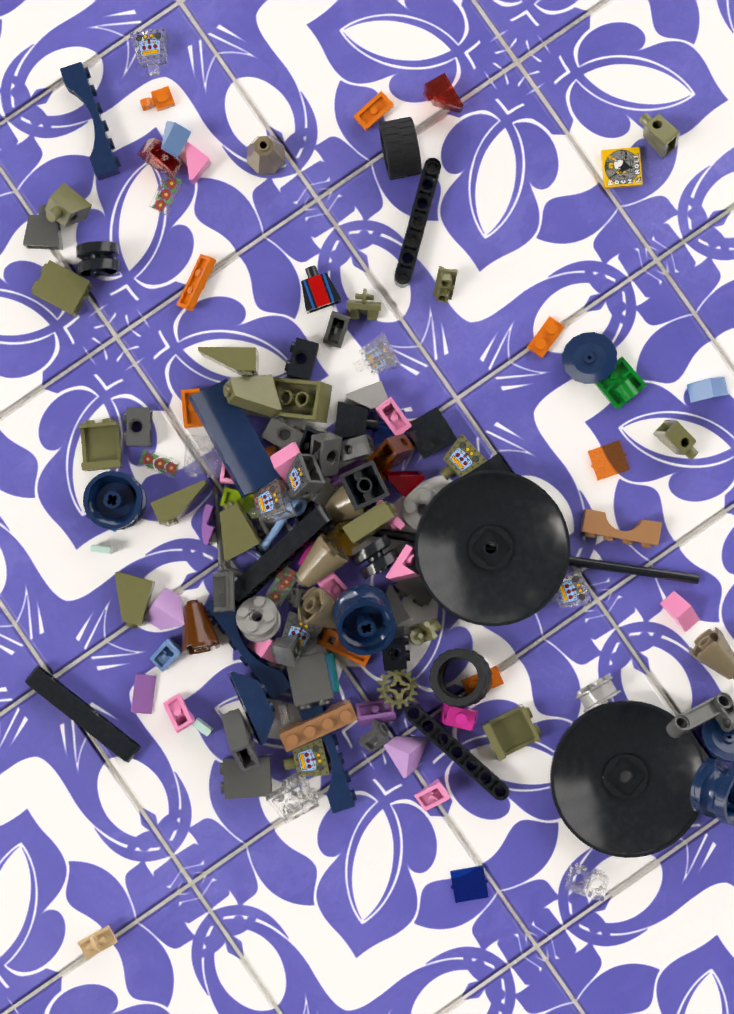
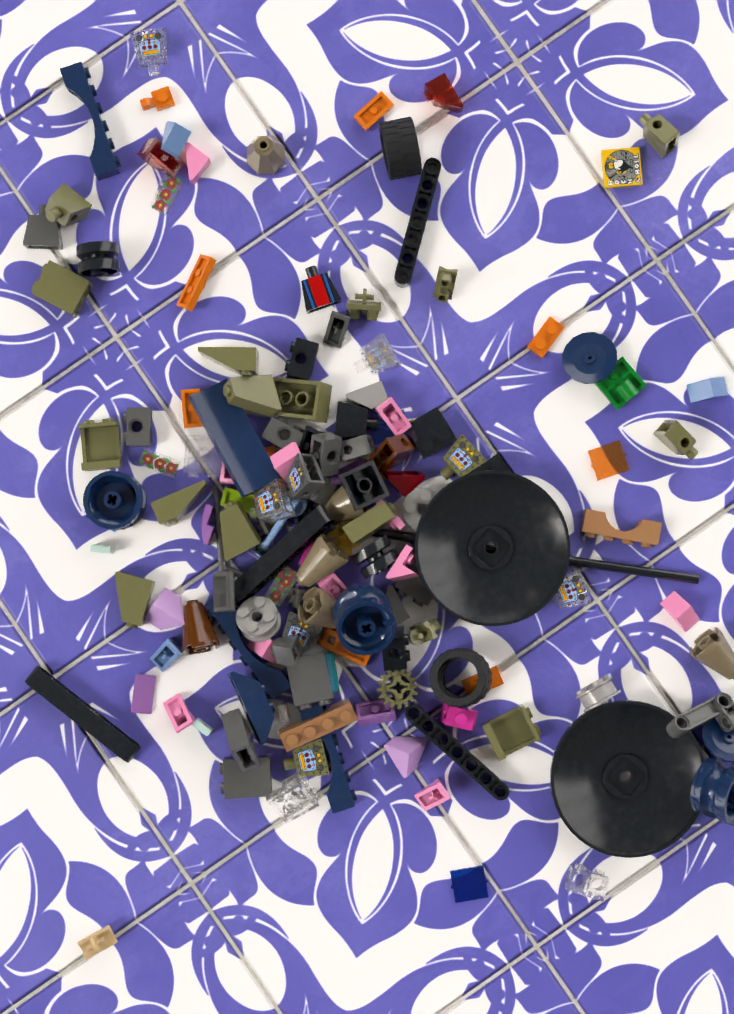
(375, 738): dark grey bracket -> none

